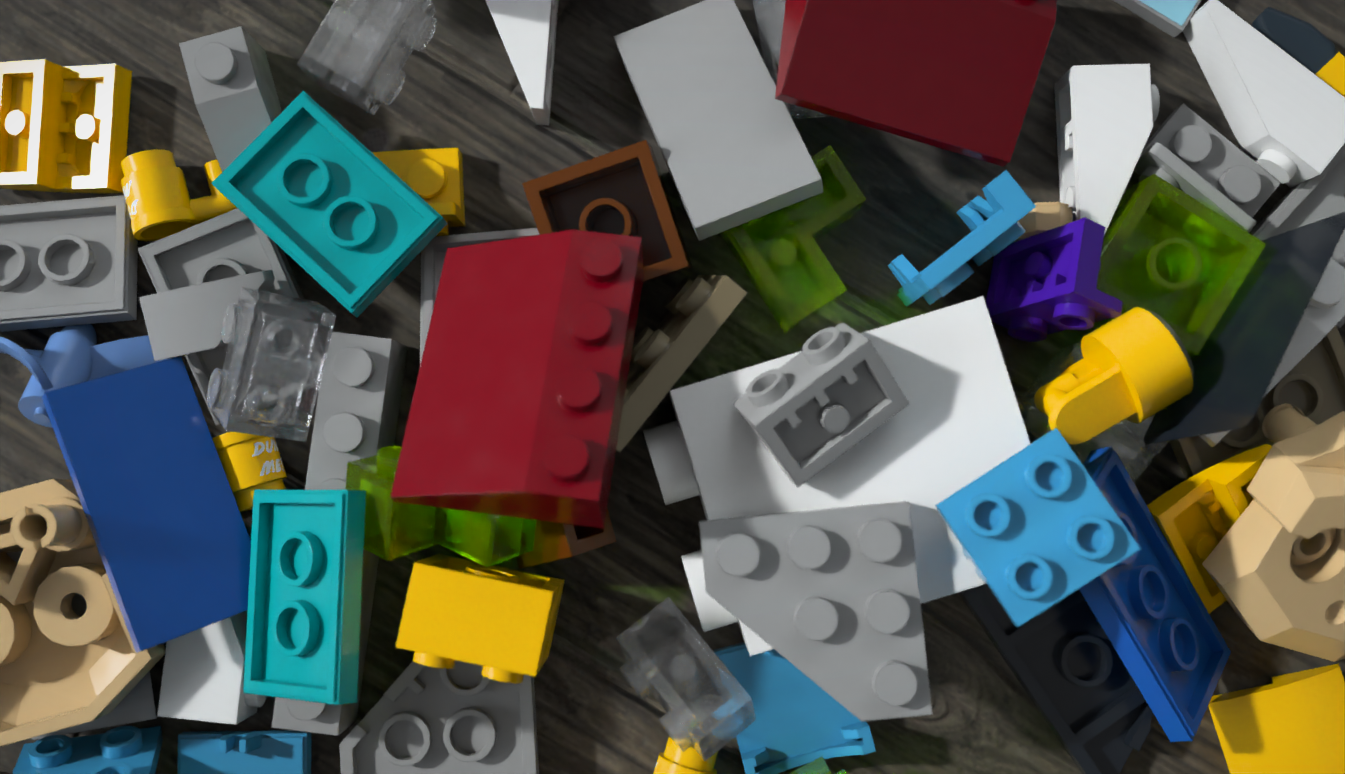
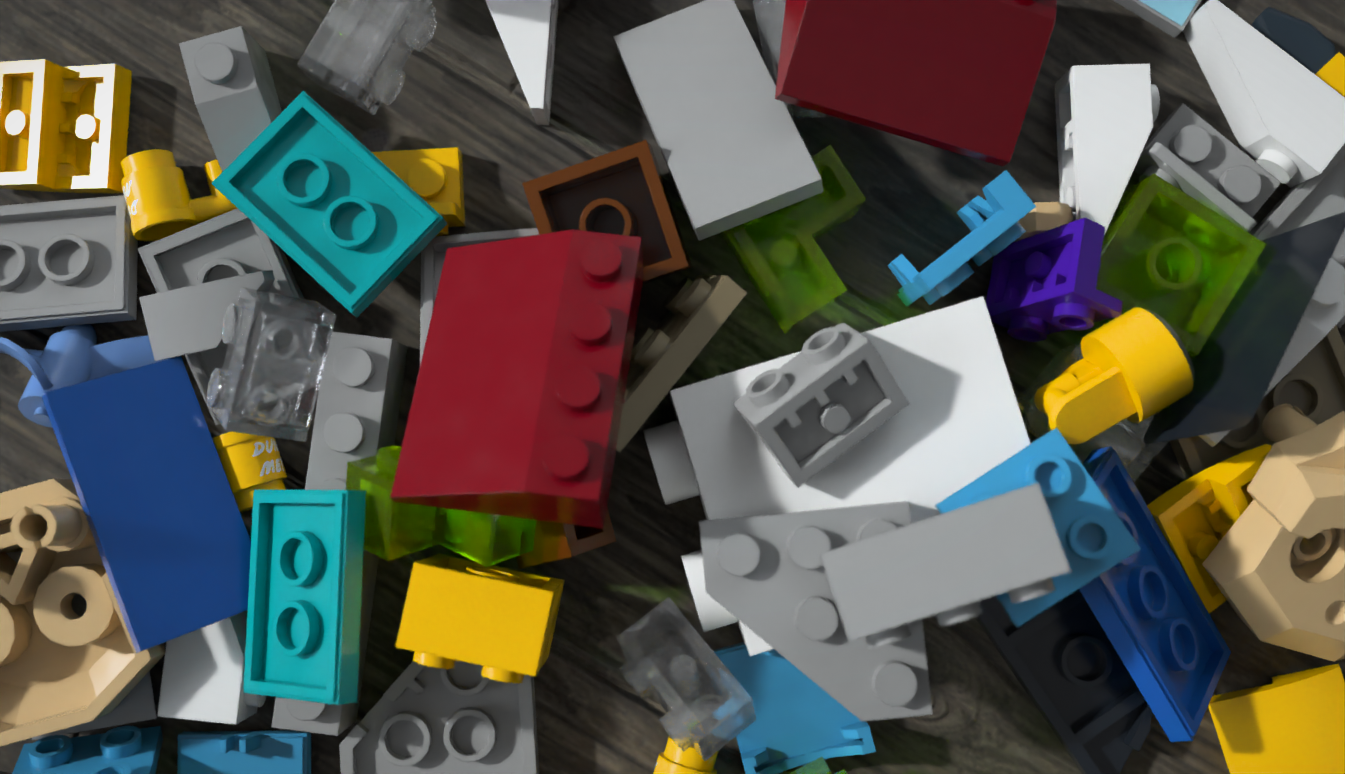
(945, 566): none -> light grey brick

